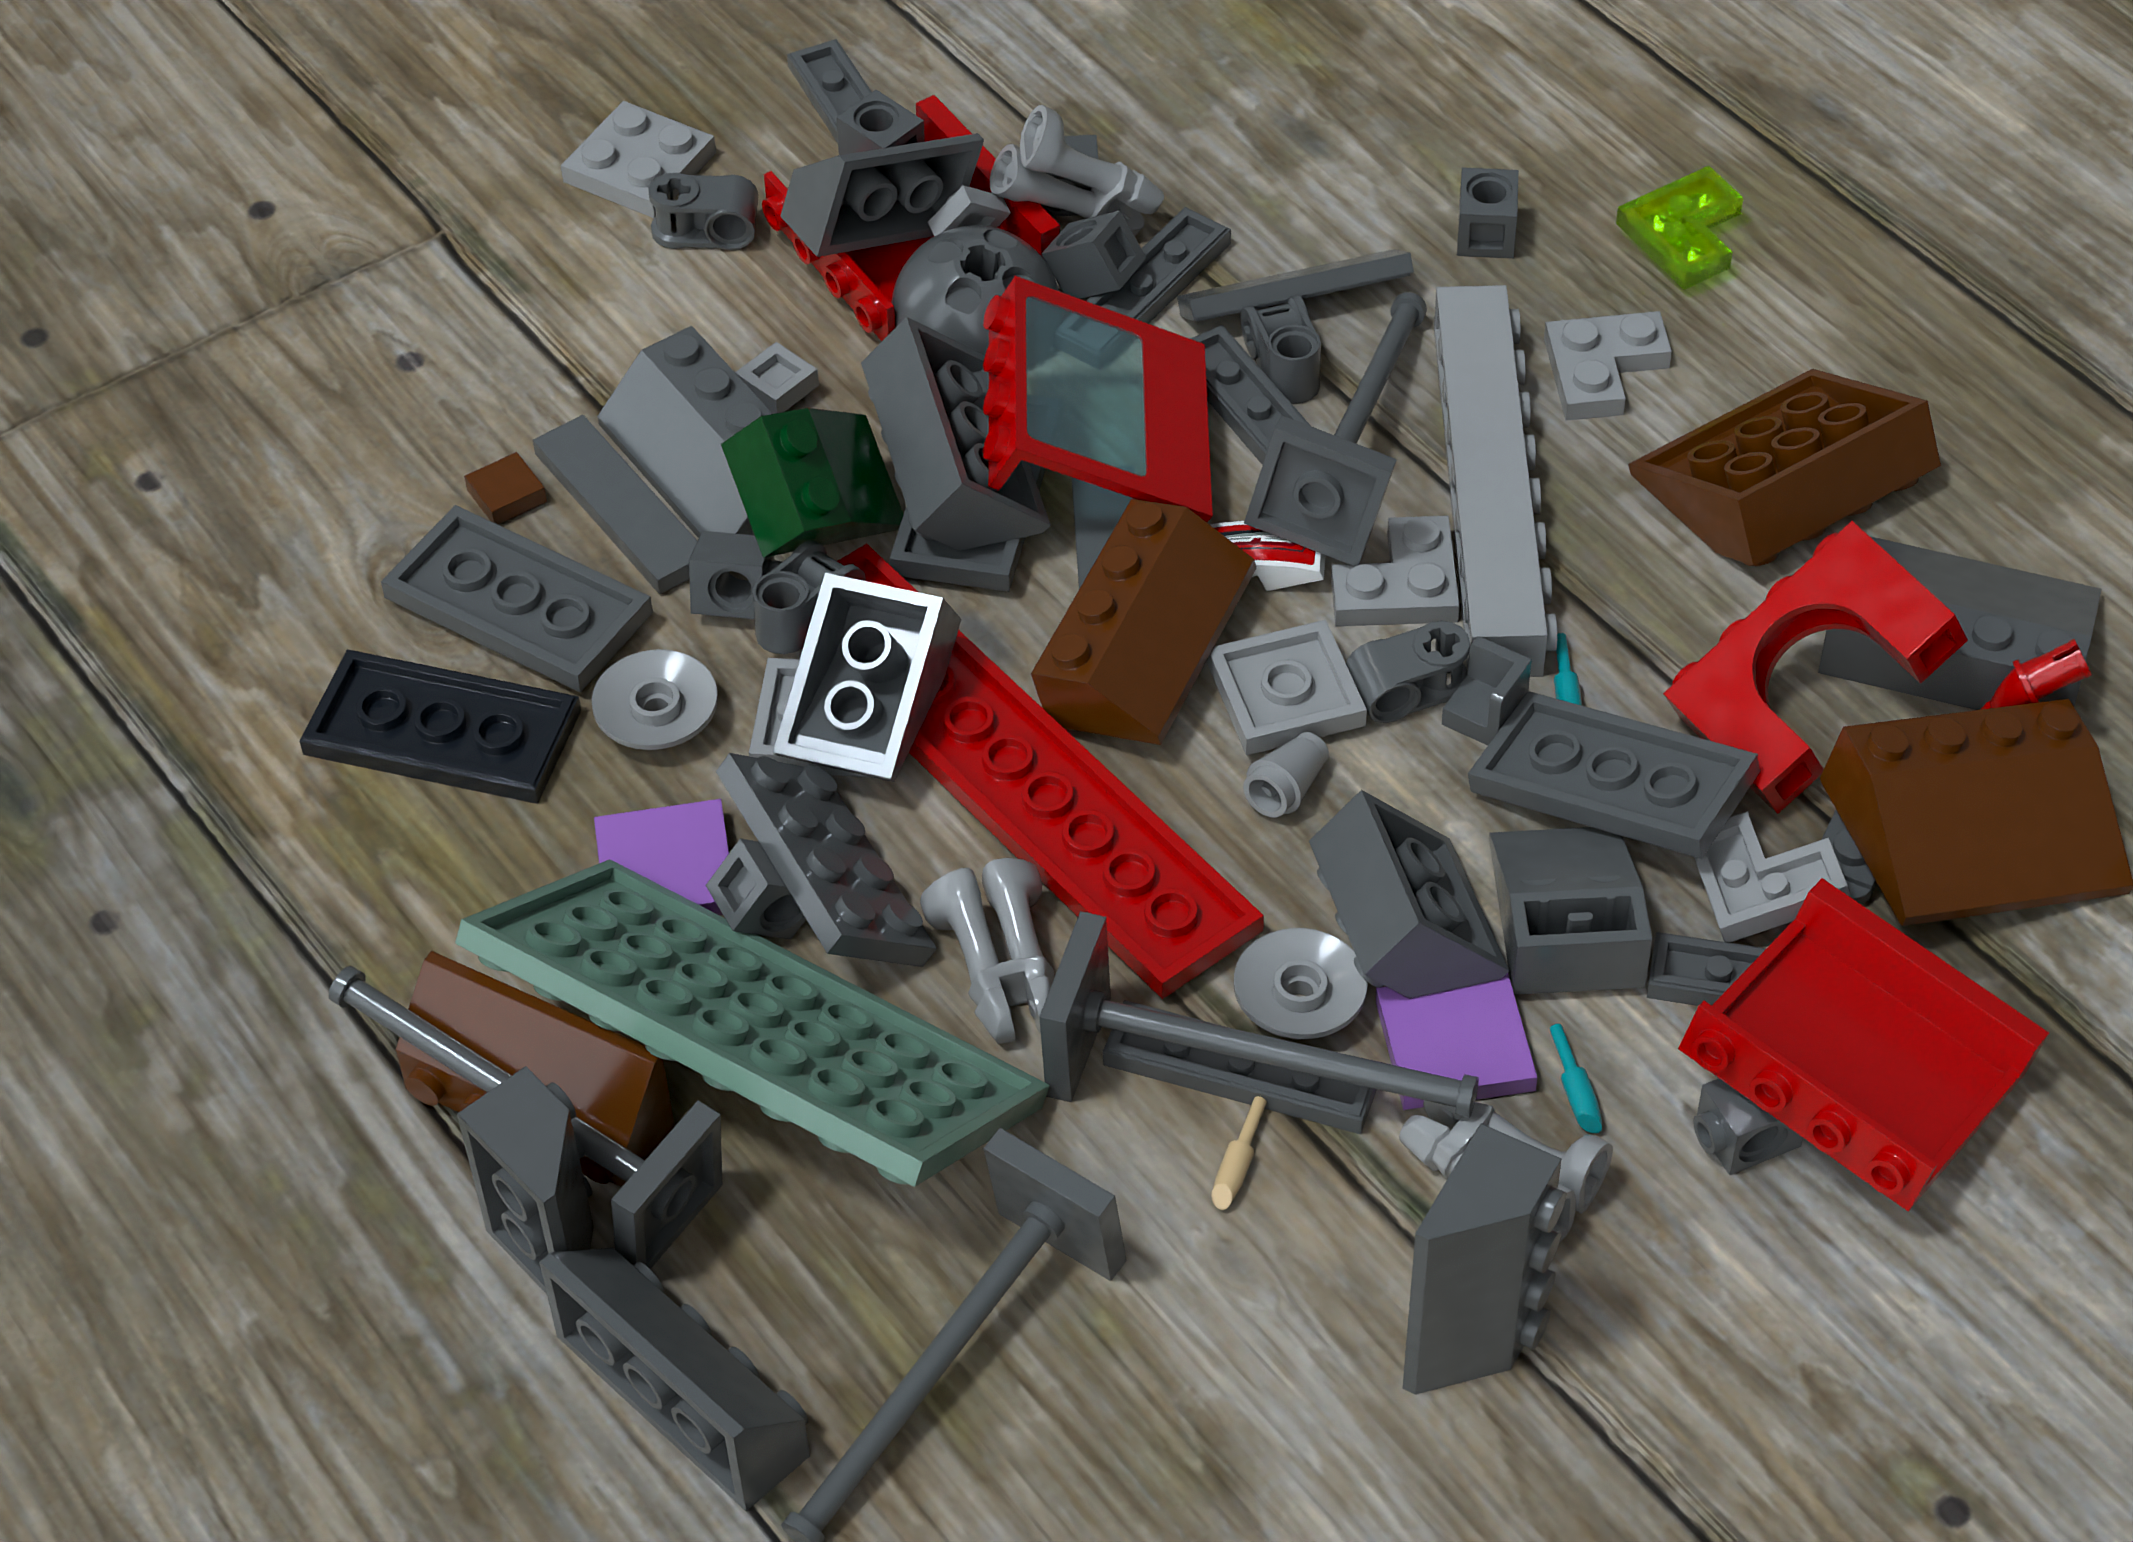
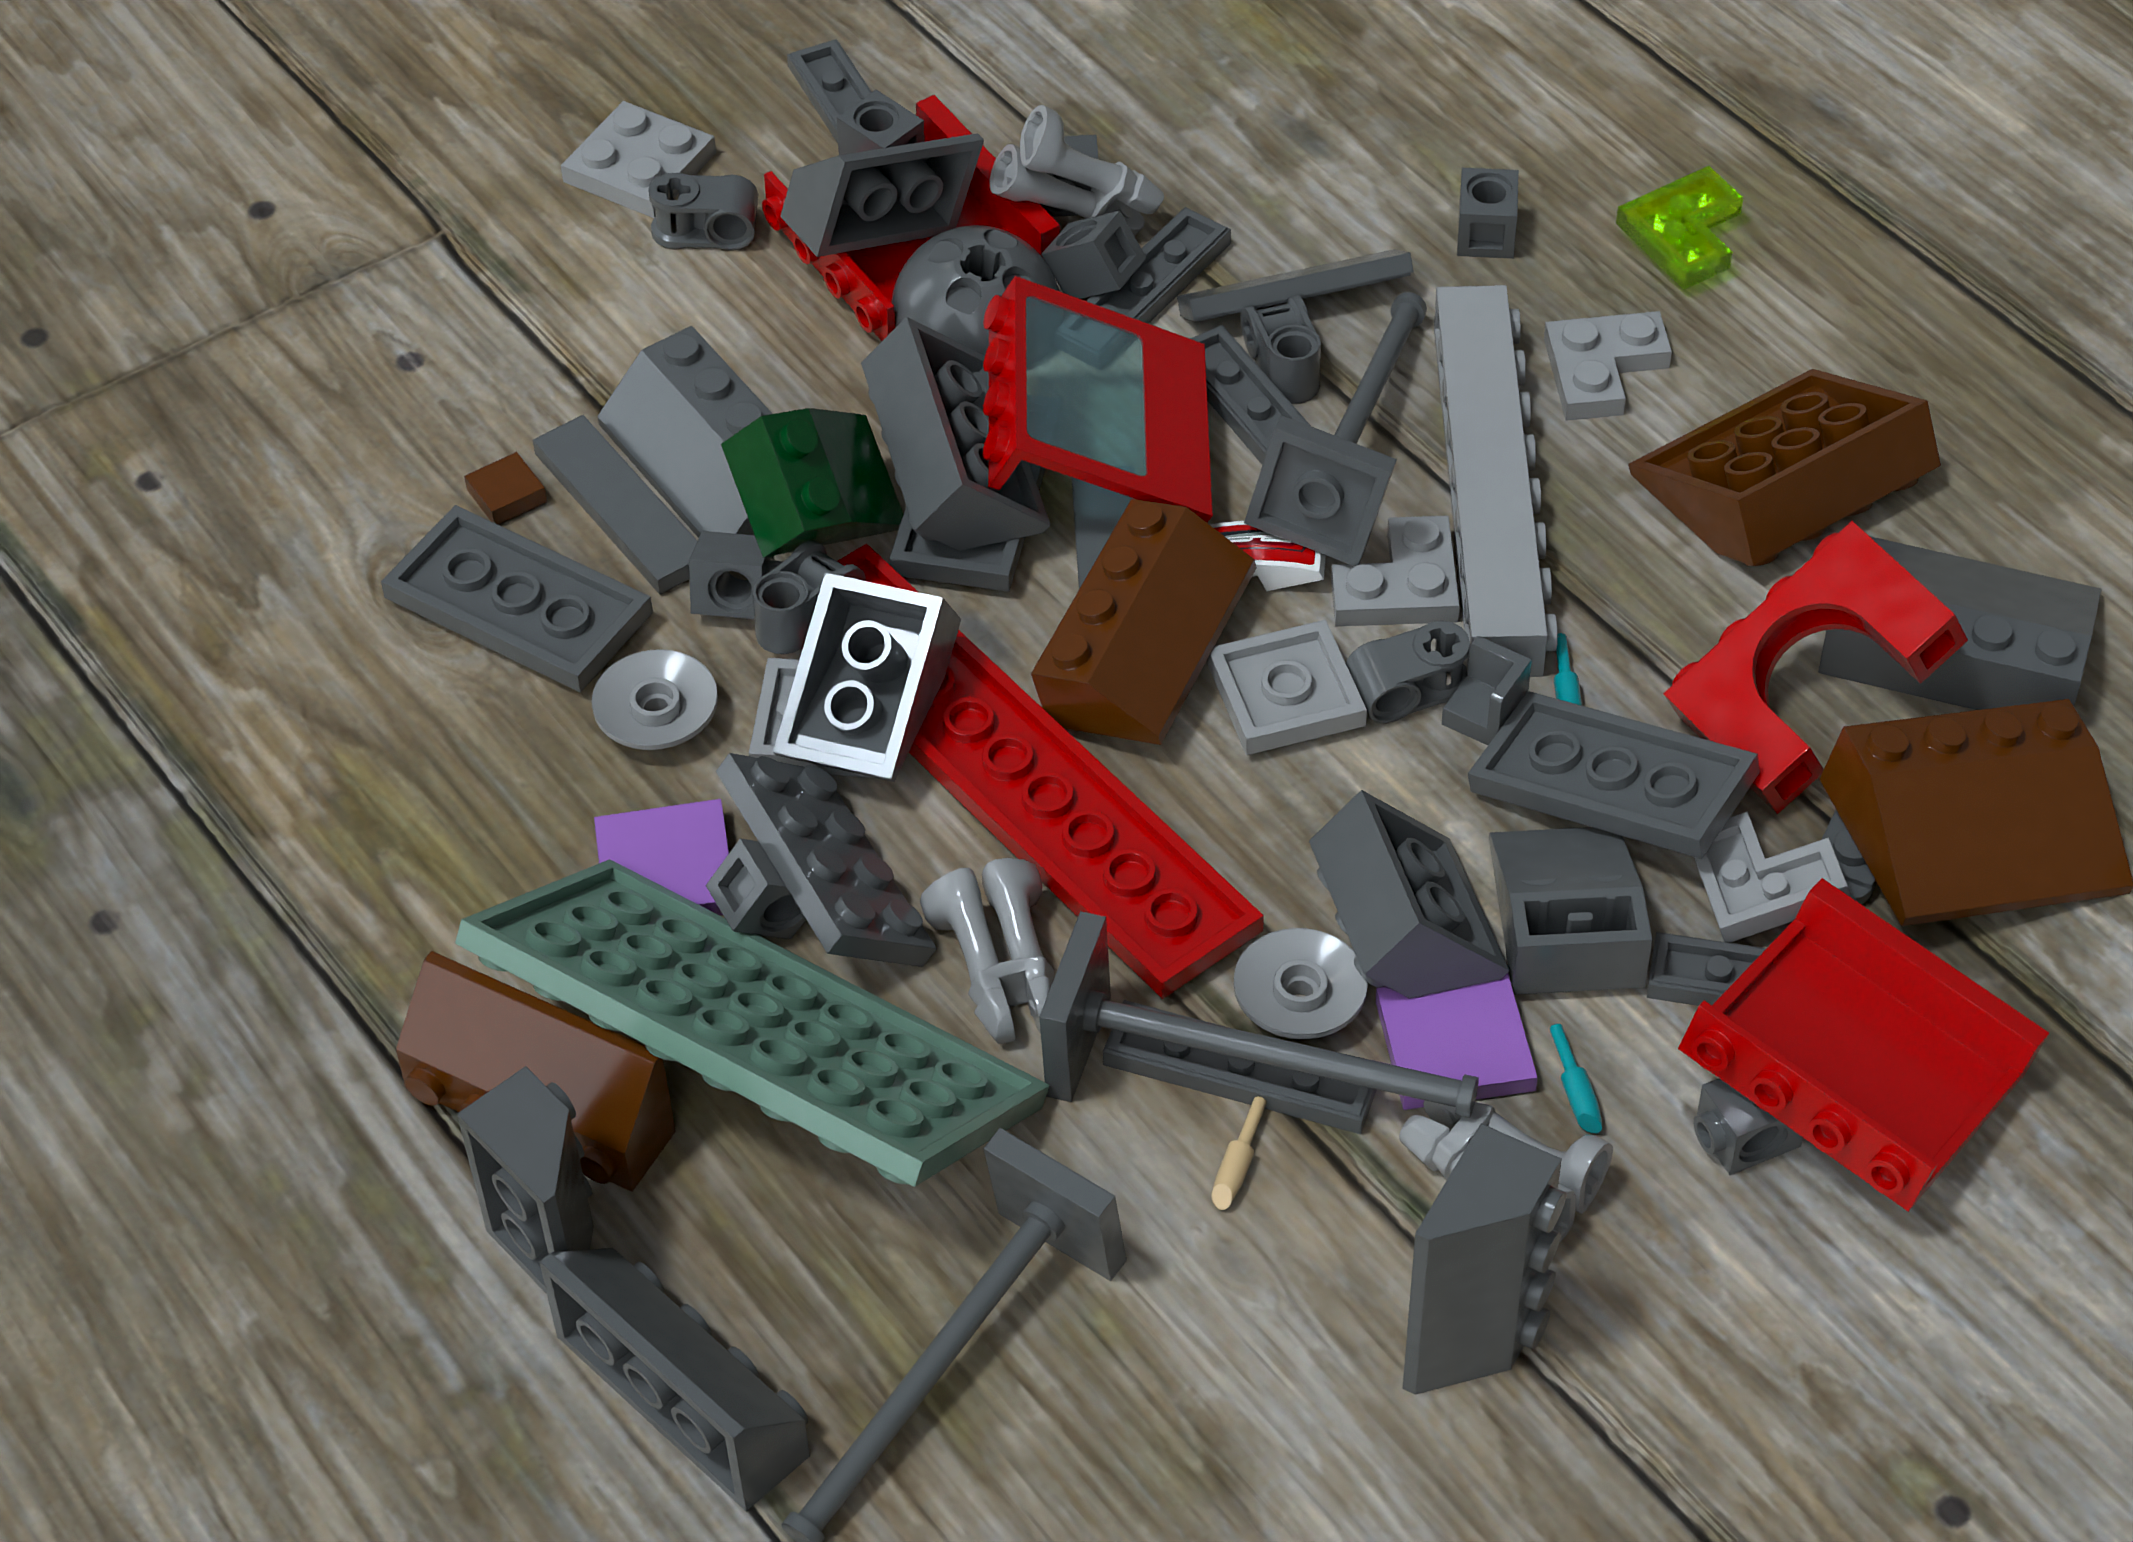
(441, 726): black tile -> none
(658, 1192): dark grey tile -> none
(779, 377): light grey plate -> none
(969, 208): light grey plate -> none
(1285, 775): light grey cone -> none
(2041, 676): red piece -> none

